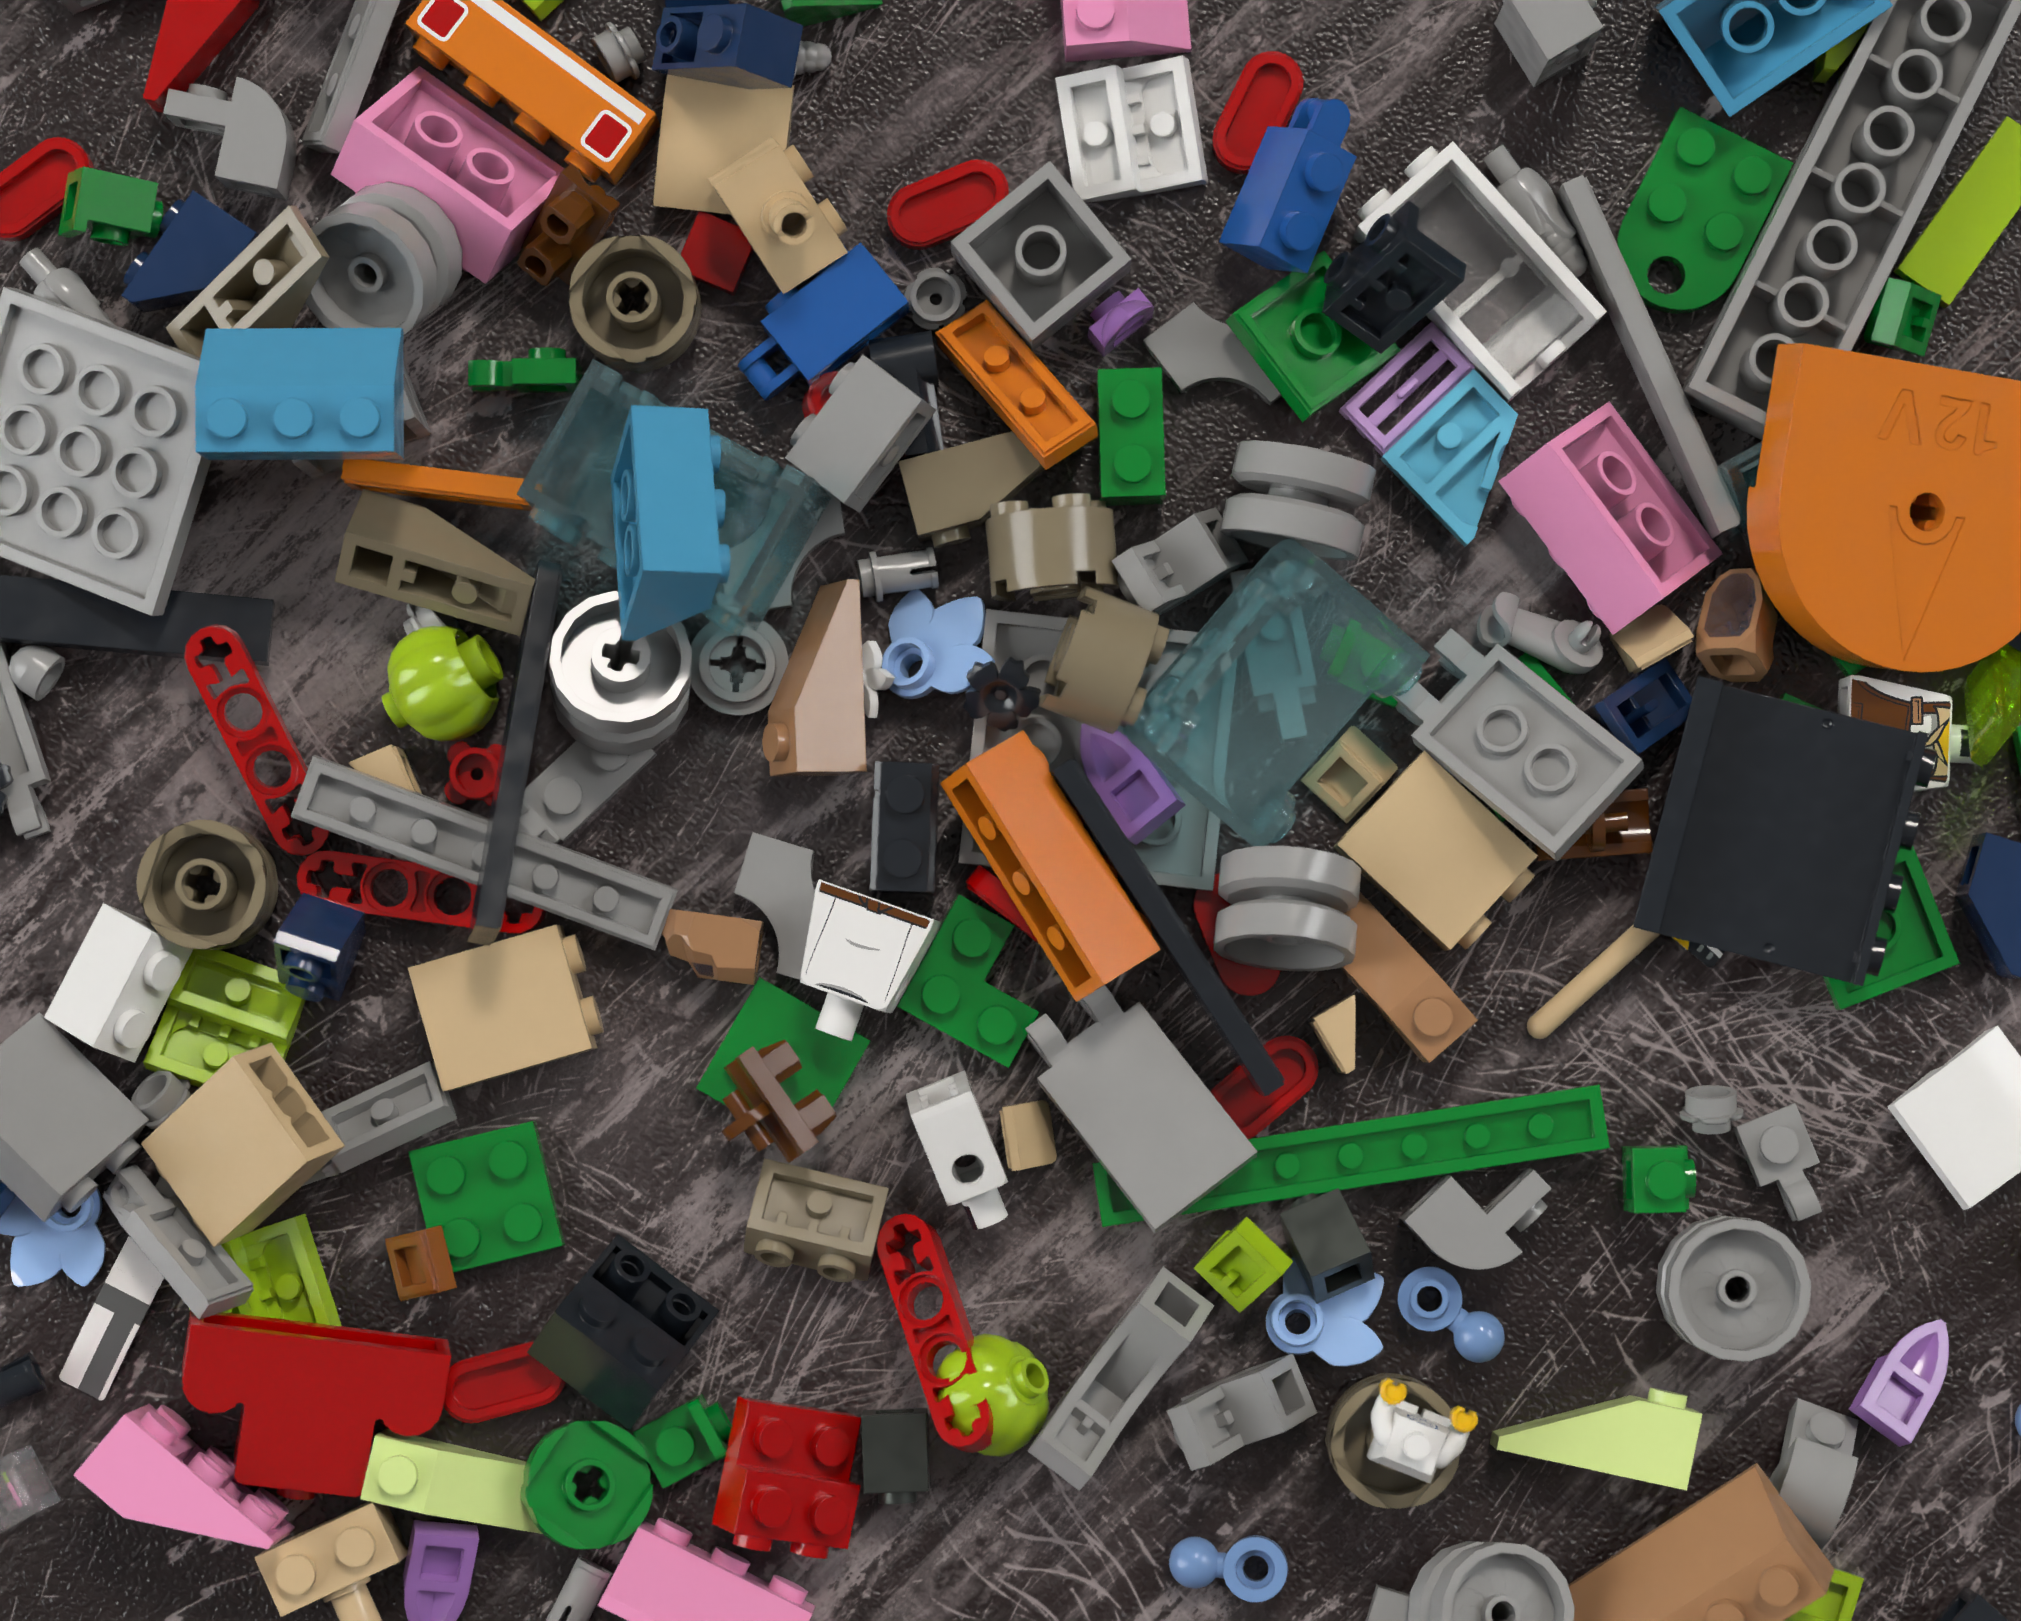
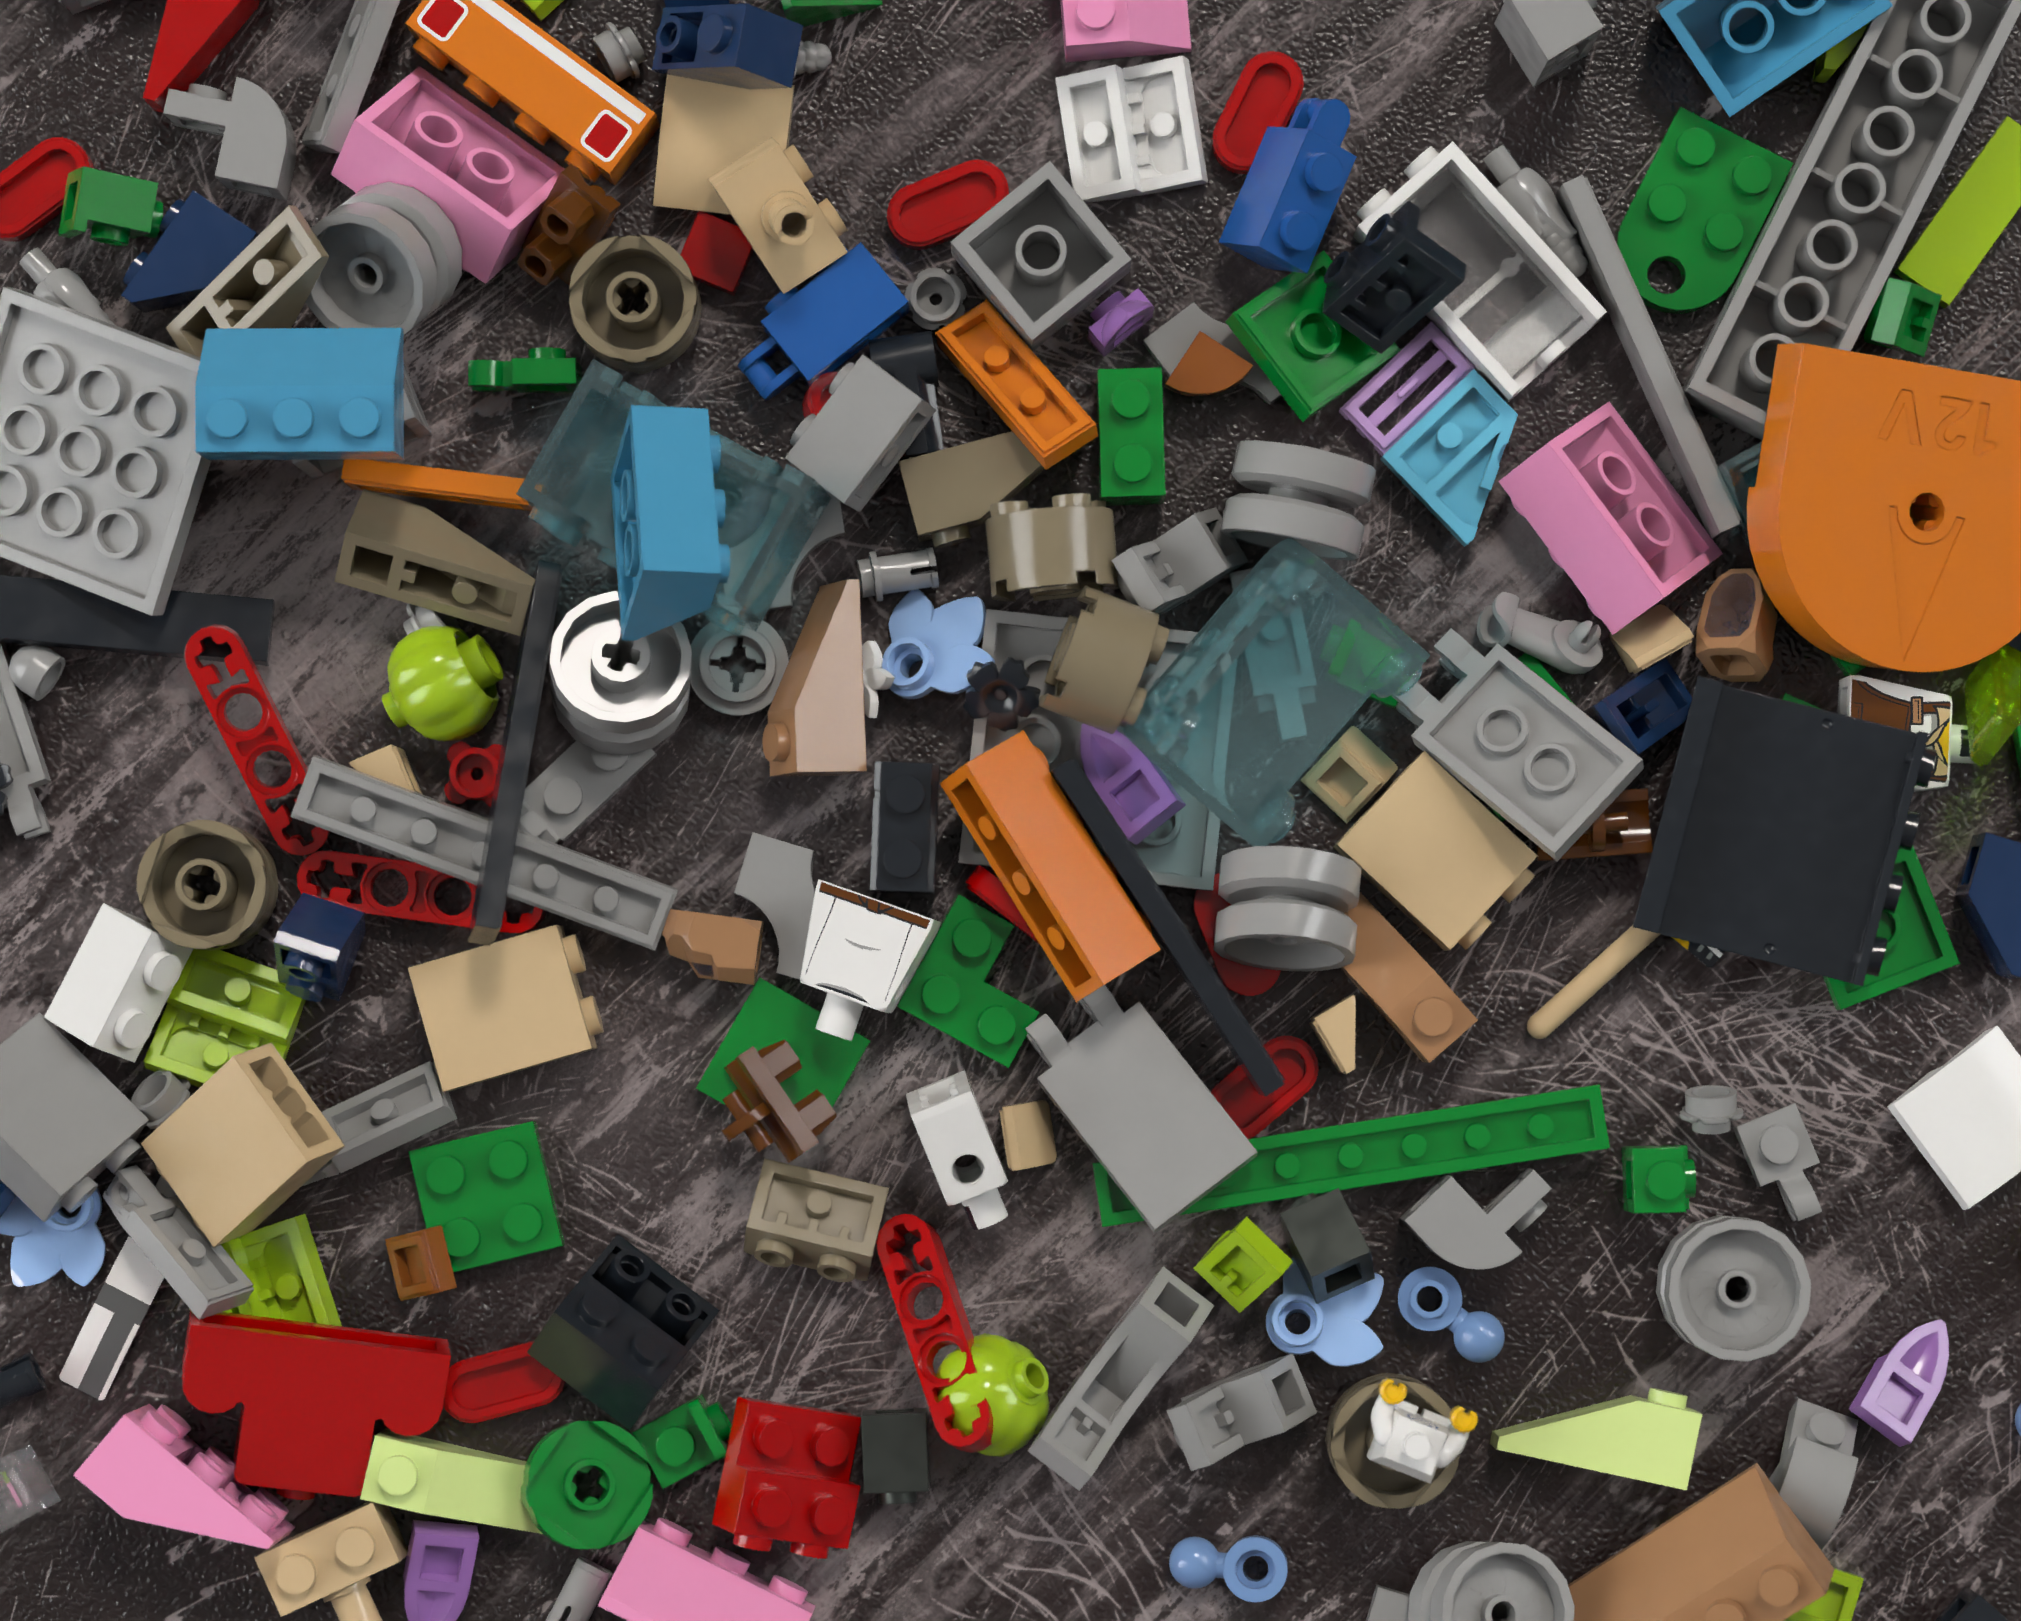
(1207, 369): none -> dark orange tile

